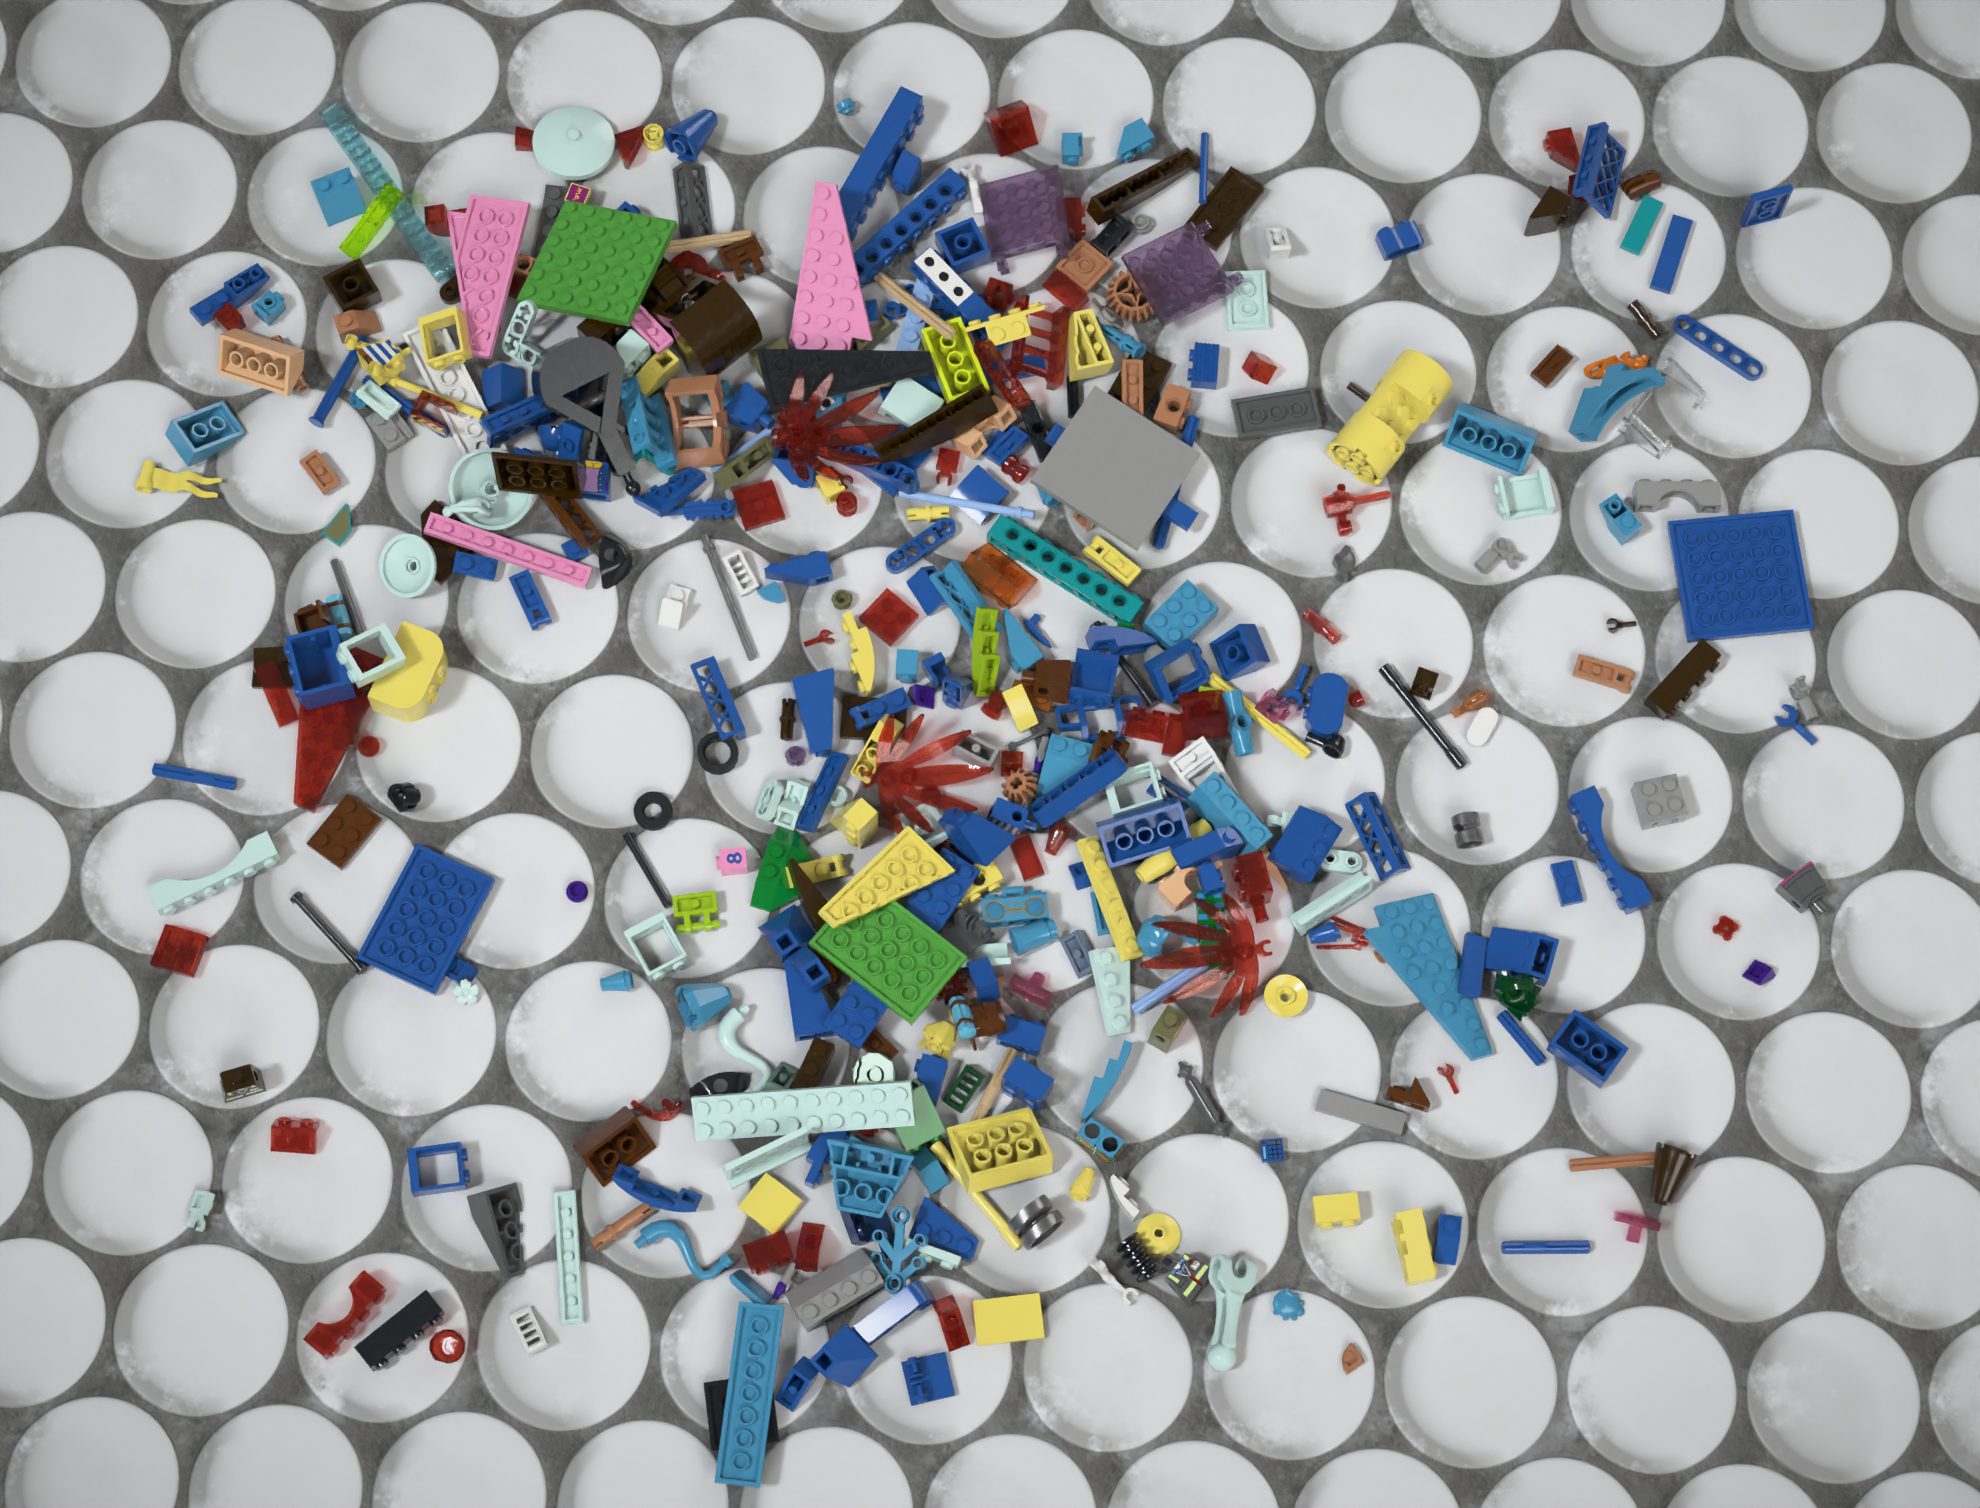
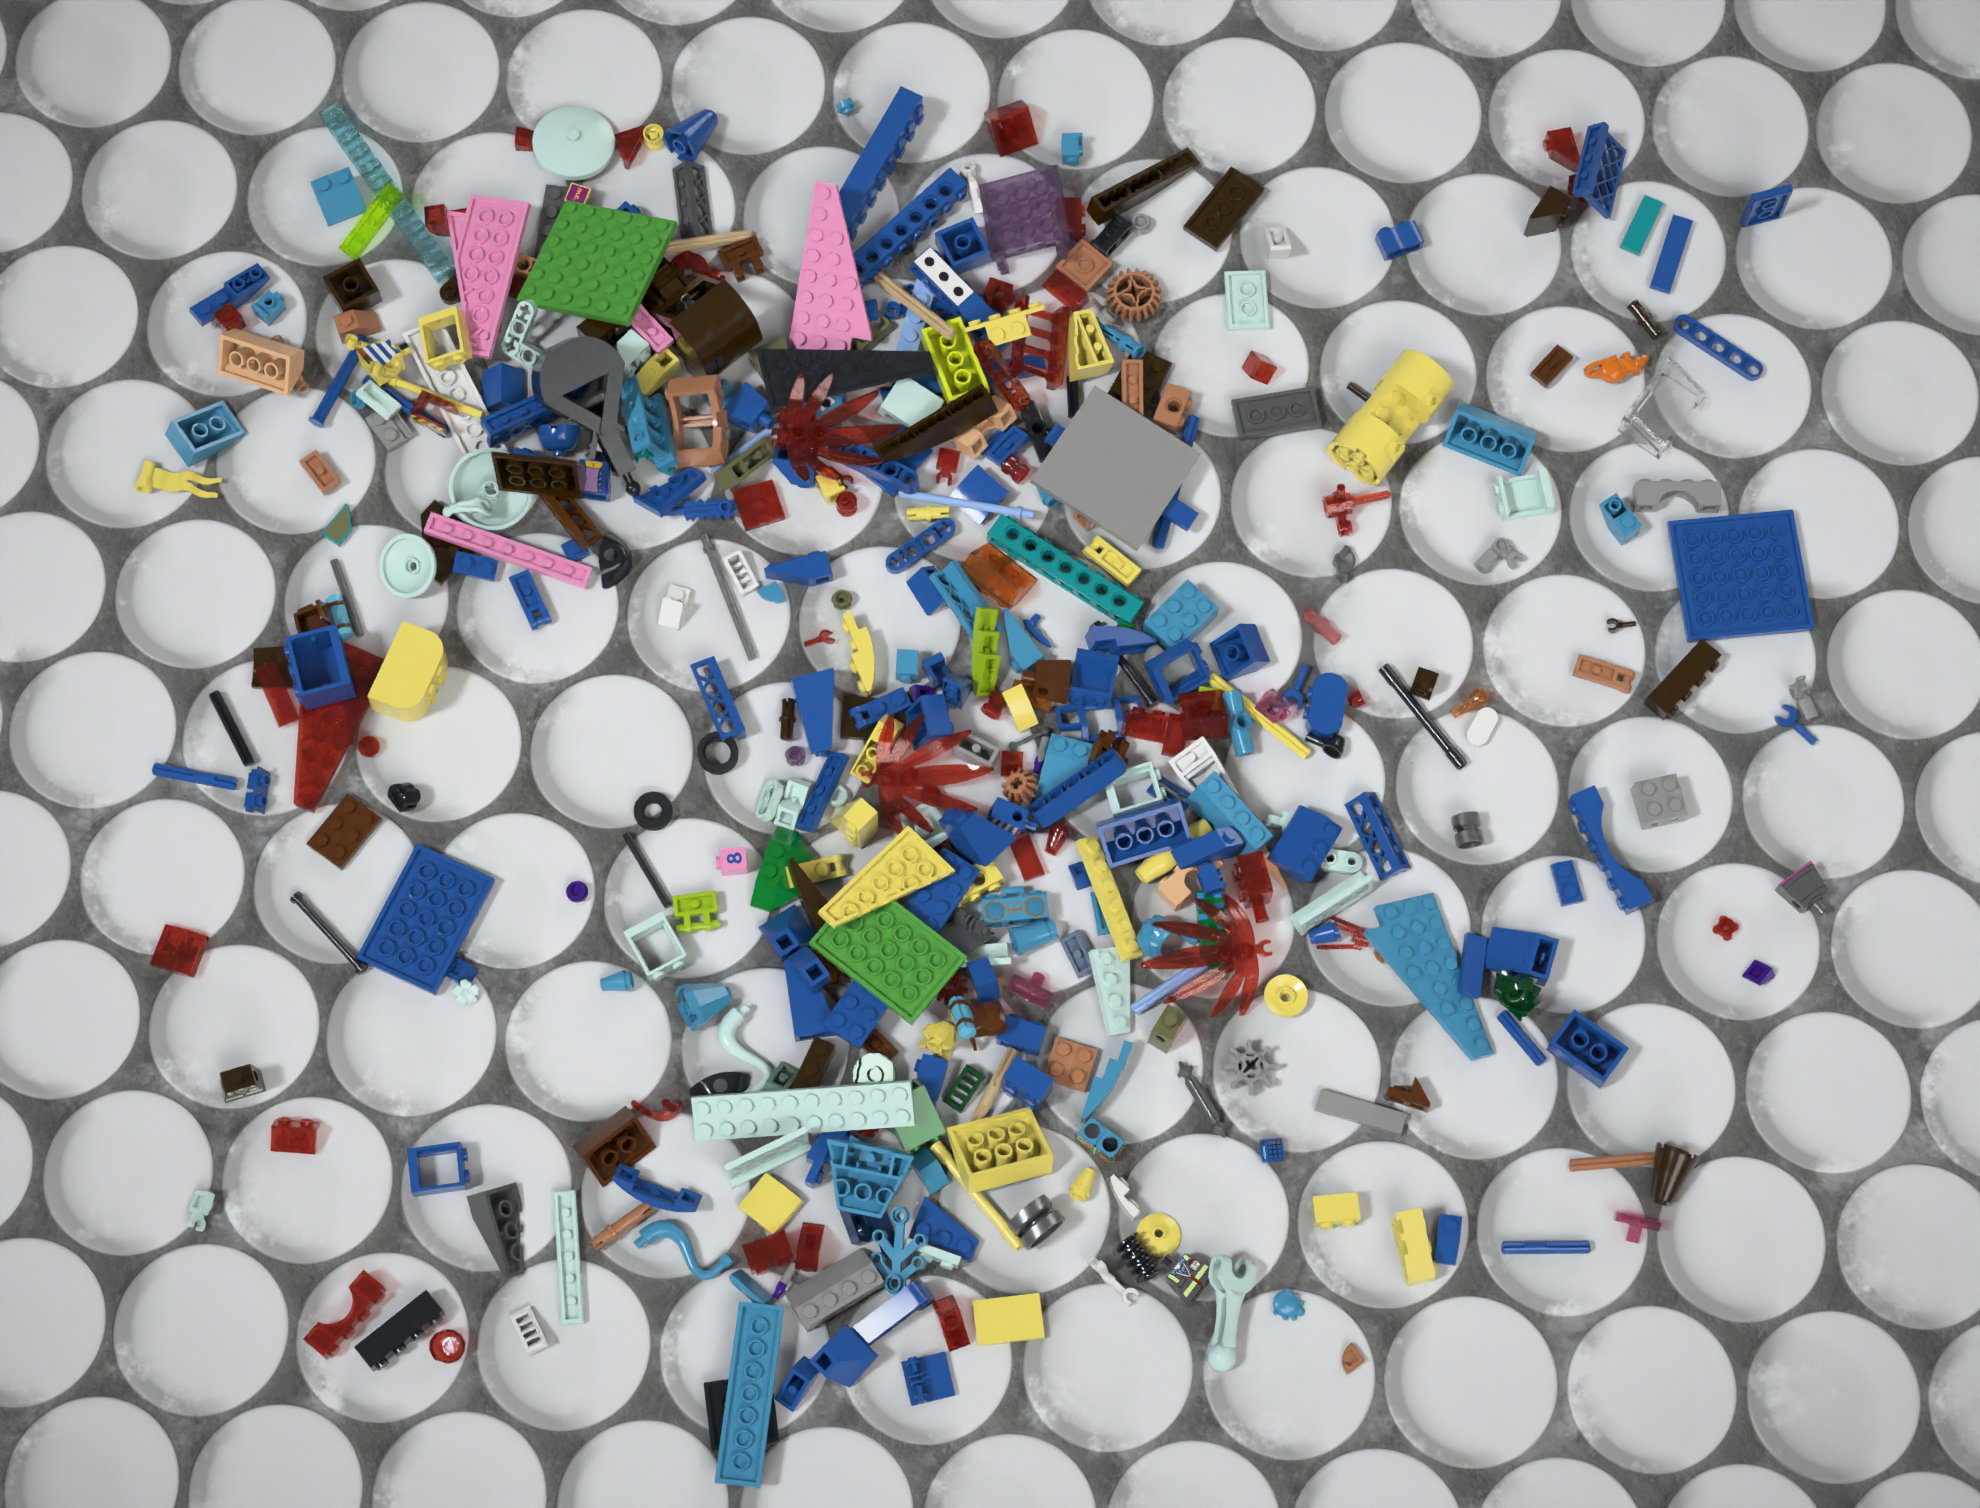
(231, 728): none -> black axle
(255, 855): light aqua arch -> none
(259, 781): none -> blue hinge
(396, 656): light aqua window -> none
(571, 441): blue plate -> none
(888, 617): clear red plate -> none
(906, 173): blue slope -> none
(936, 719): none -> blue brick
(1071, 1064): none -> nougat plate
(1134, 140): dark azure slope -> none
(1179, 273): clear purple plate -> none
(1203, 176): blue bar -> none
(1205, 365): blue brick -> none
(1253, 1075): none -> light grey gear
(1449, 1076): clear red hand -> none
(1601, 402): dark azure arch -> none
(1641, 184): reddish brown arm -> none

